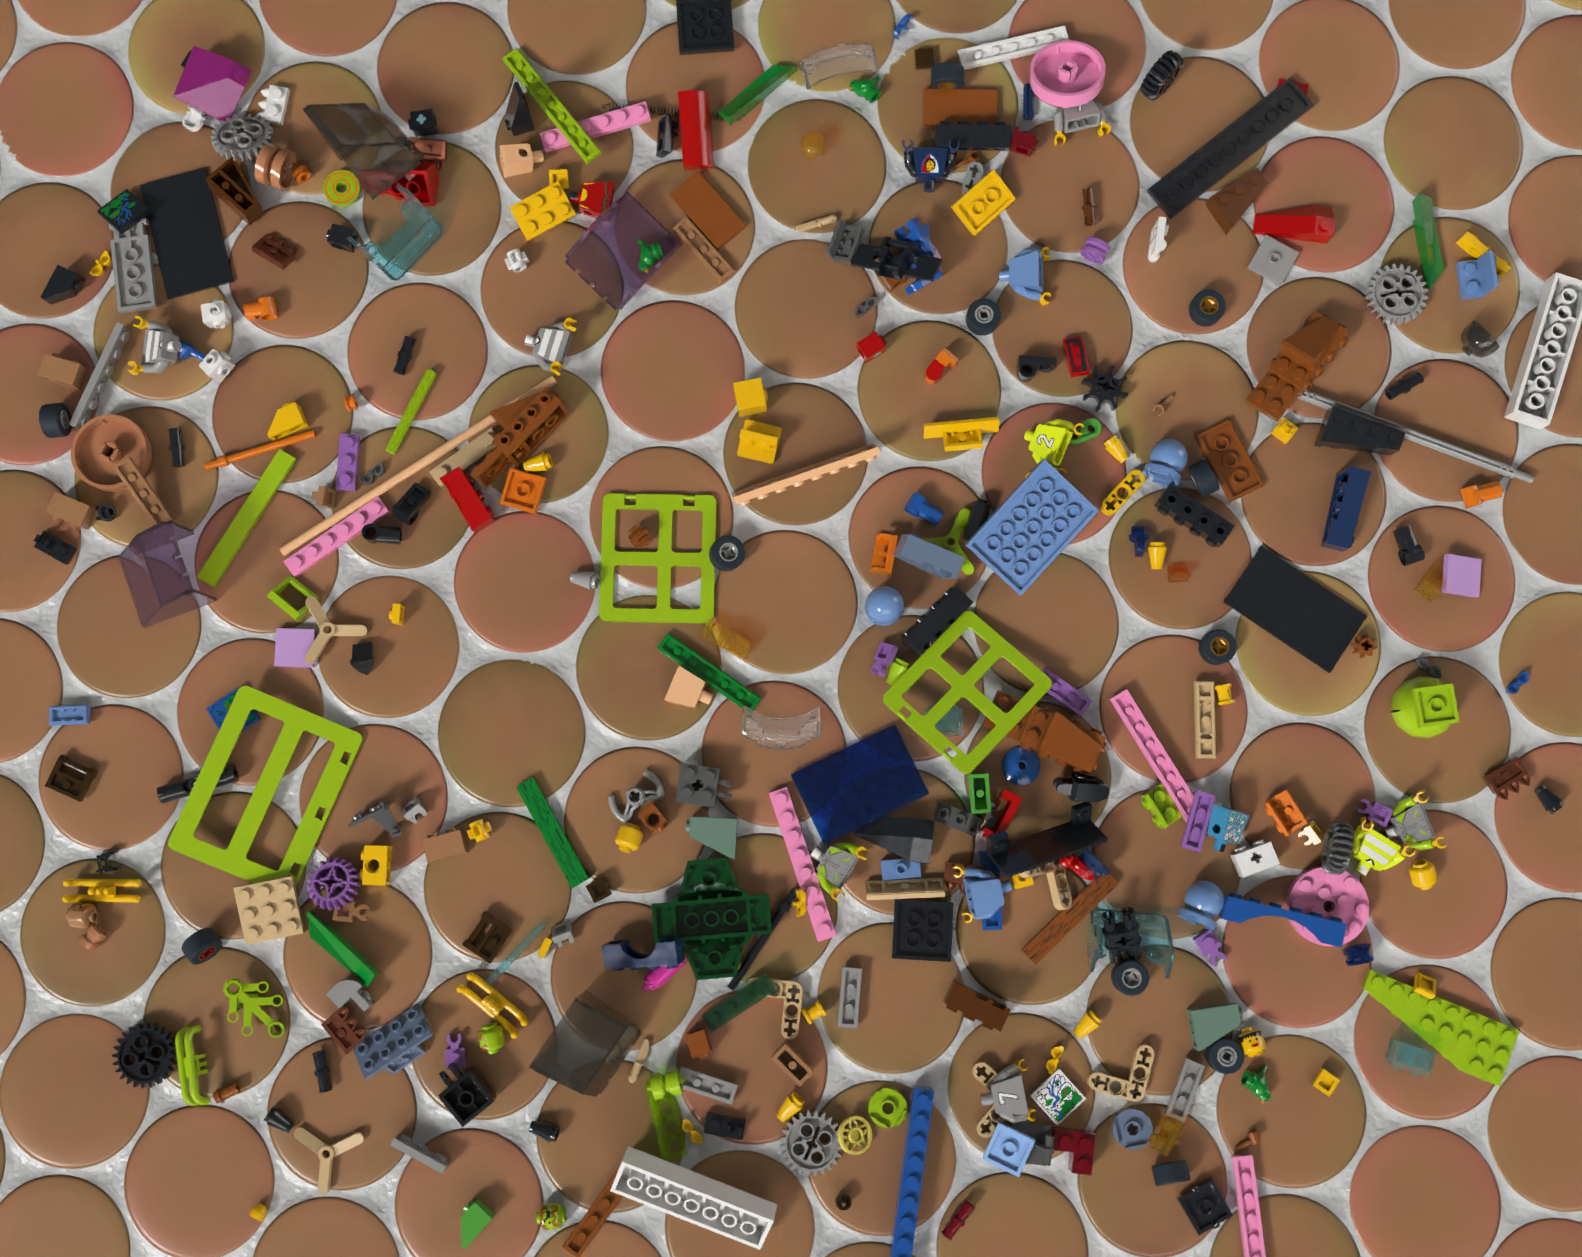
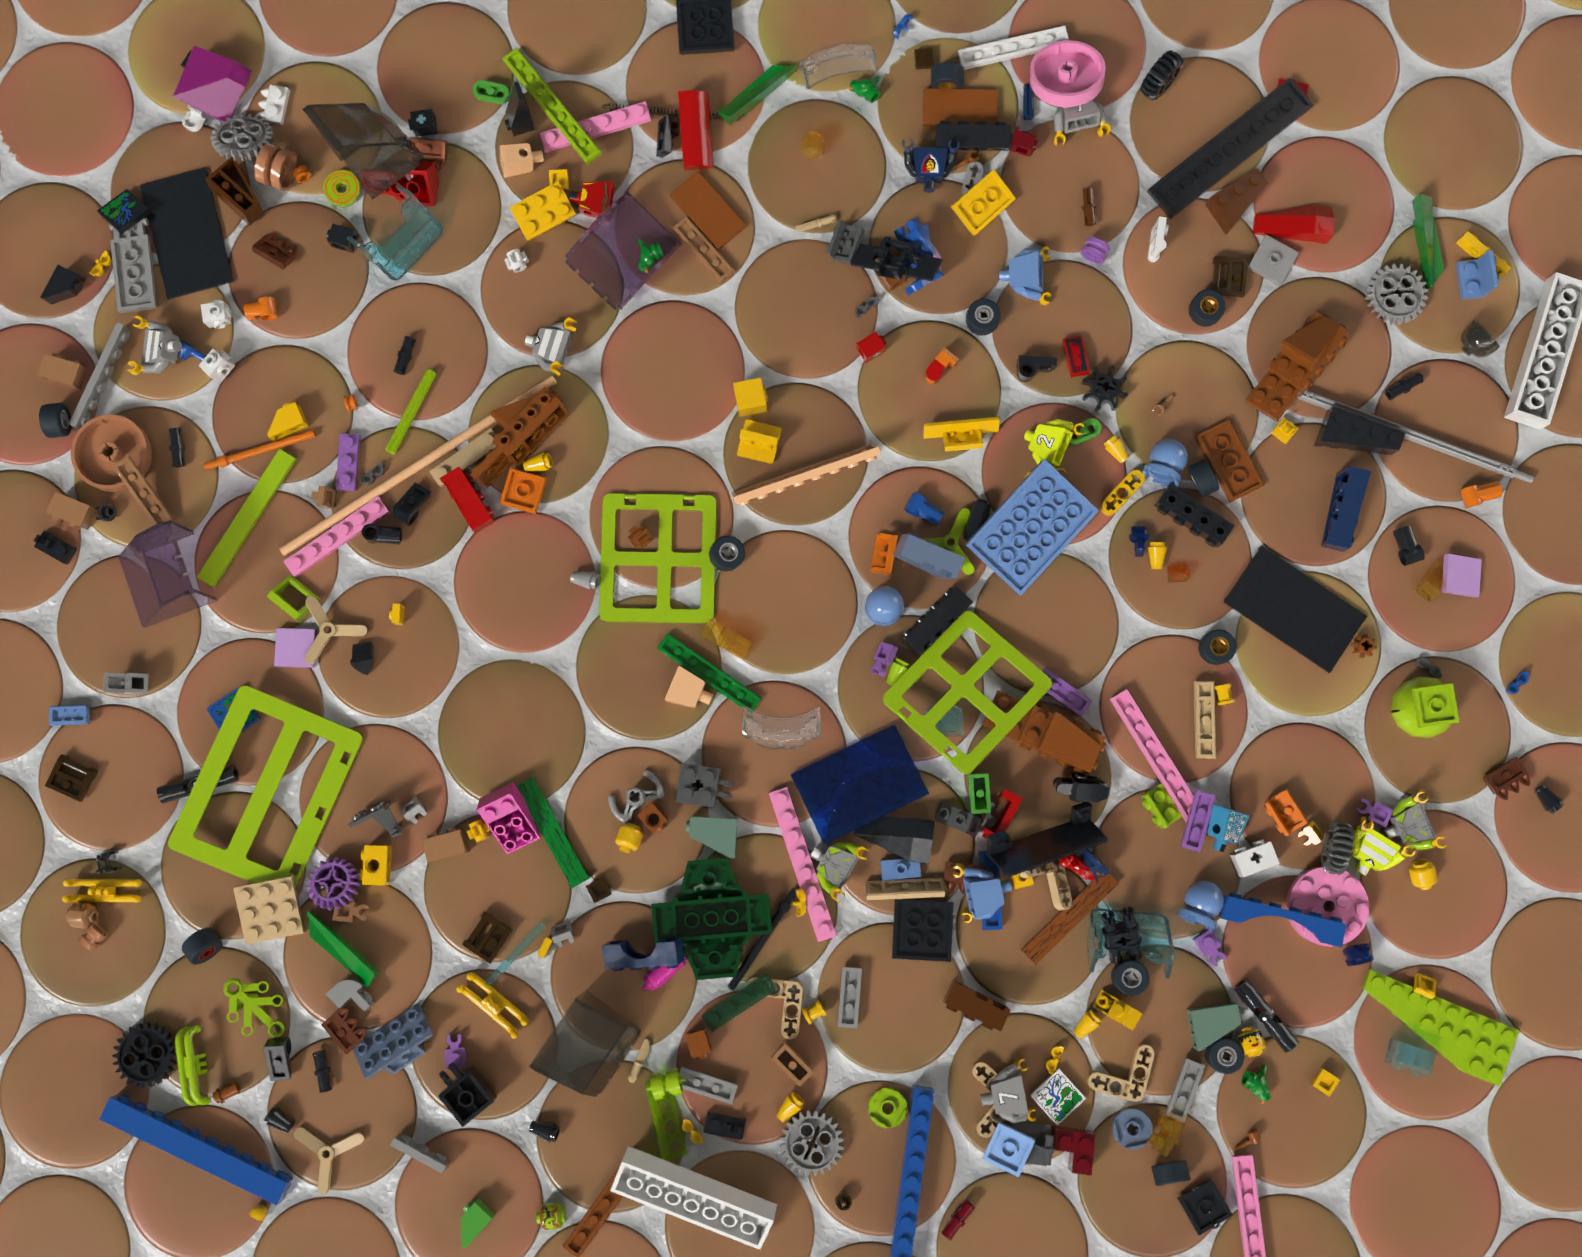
(125, 683): none -> light grey brick
(196, 1149): none -> blue brick
(277, 1058): none -> black plate
(491, 1038): lime head -> none
(492, 92): none -> bright green plate
(508, 818): none -> dark pink slope
(854, 1135): light yellow wheel -> none
(1014, 773): blue dish -> none
(1117, 1010): none -> yellow slope
(1235, 276): none -> dark brown plate
(1272, 1022): none -> black piece

